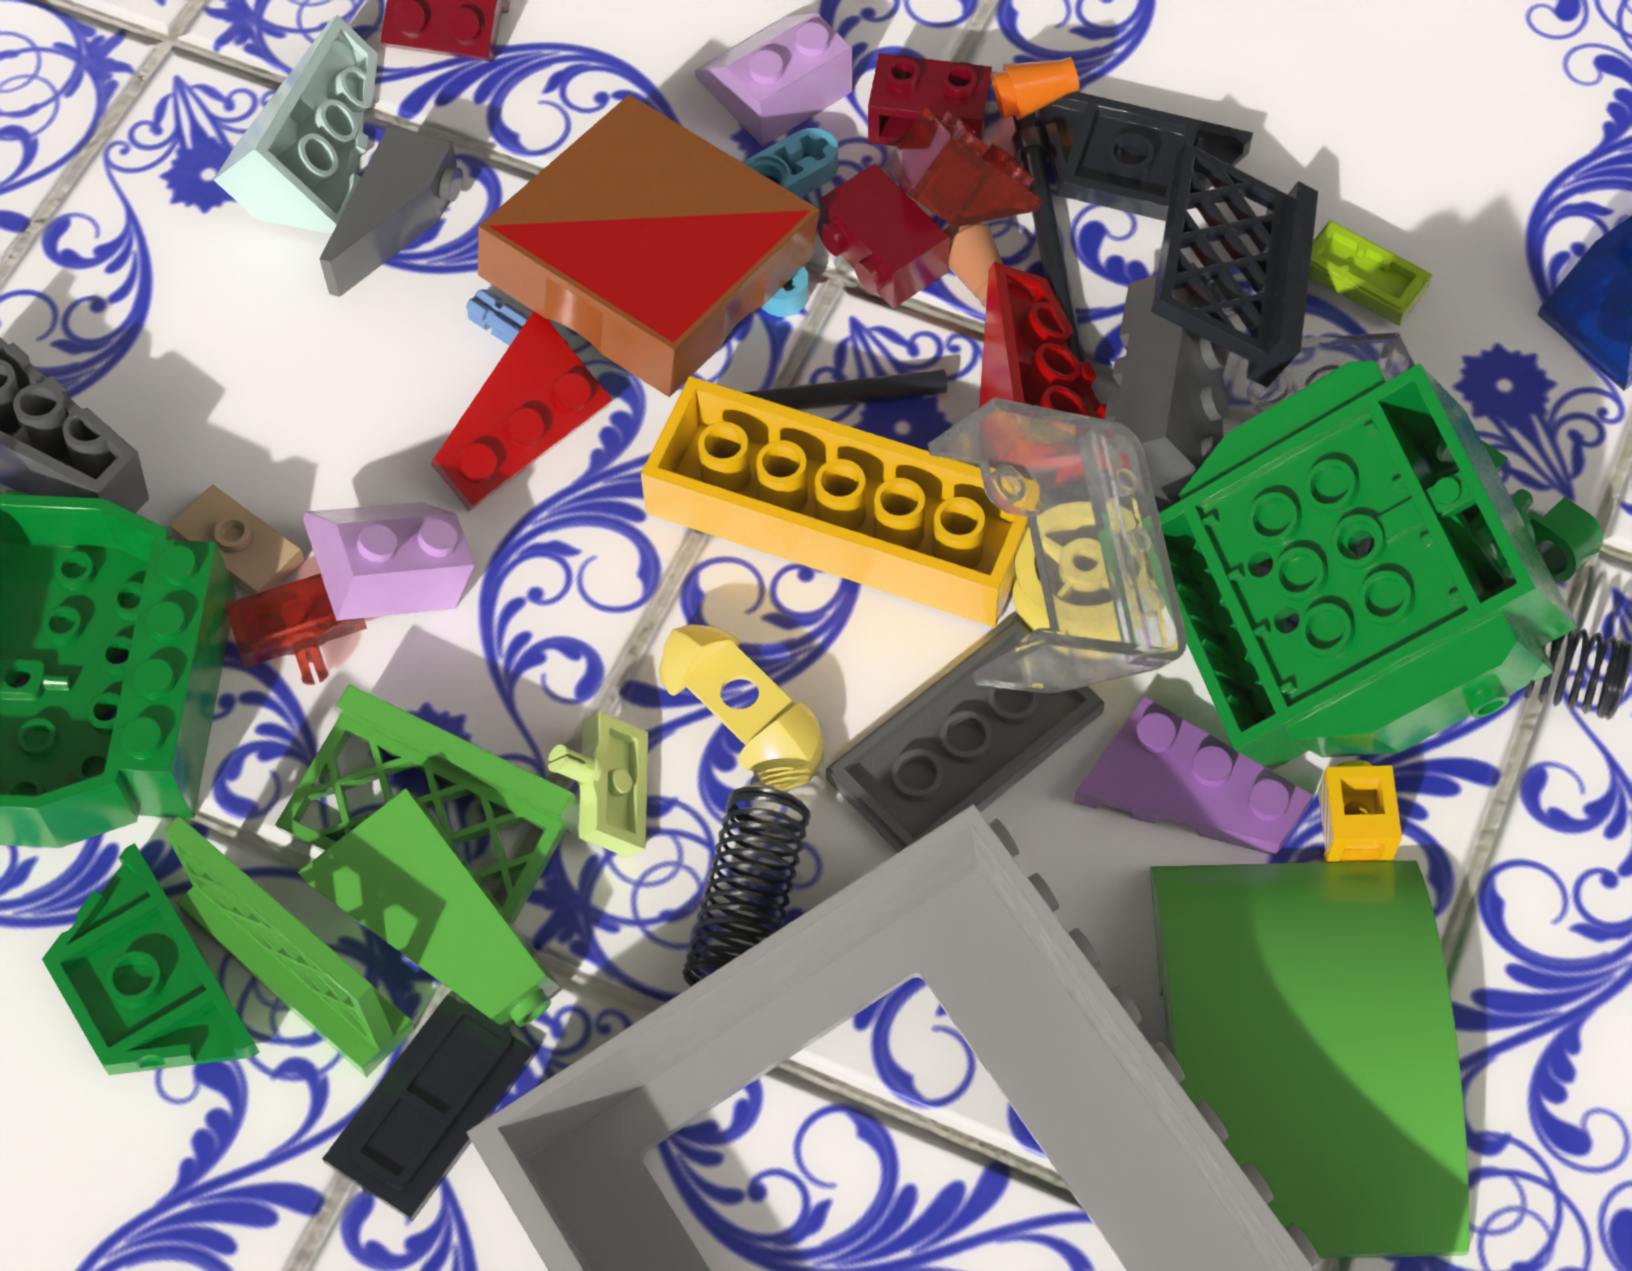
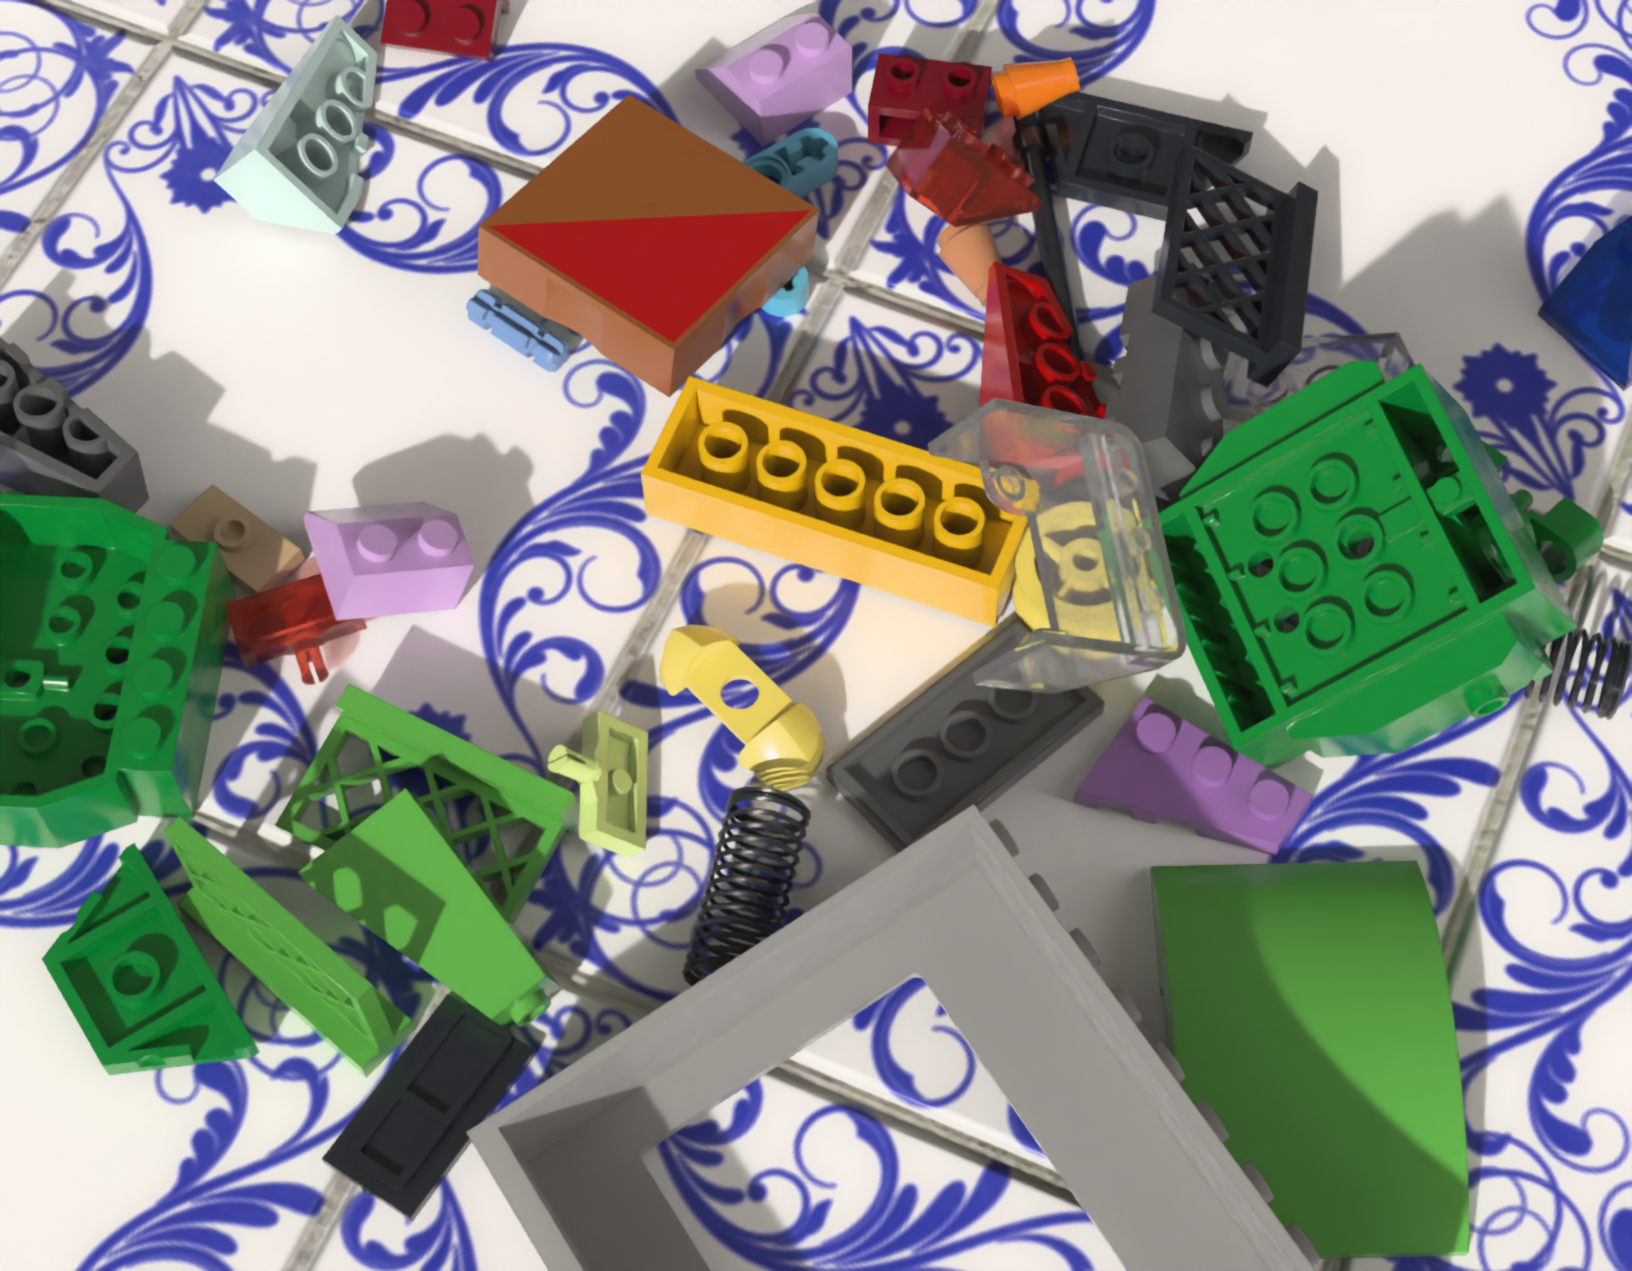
(391, 206): dark grey slope -> none
(519, 414): red wing -> none
(857, 390): black bar -> none
(883, 236): dark red brick -> none
(1367, 273): lime plate -> none
(1369, 793): yellow brick -> none

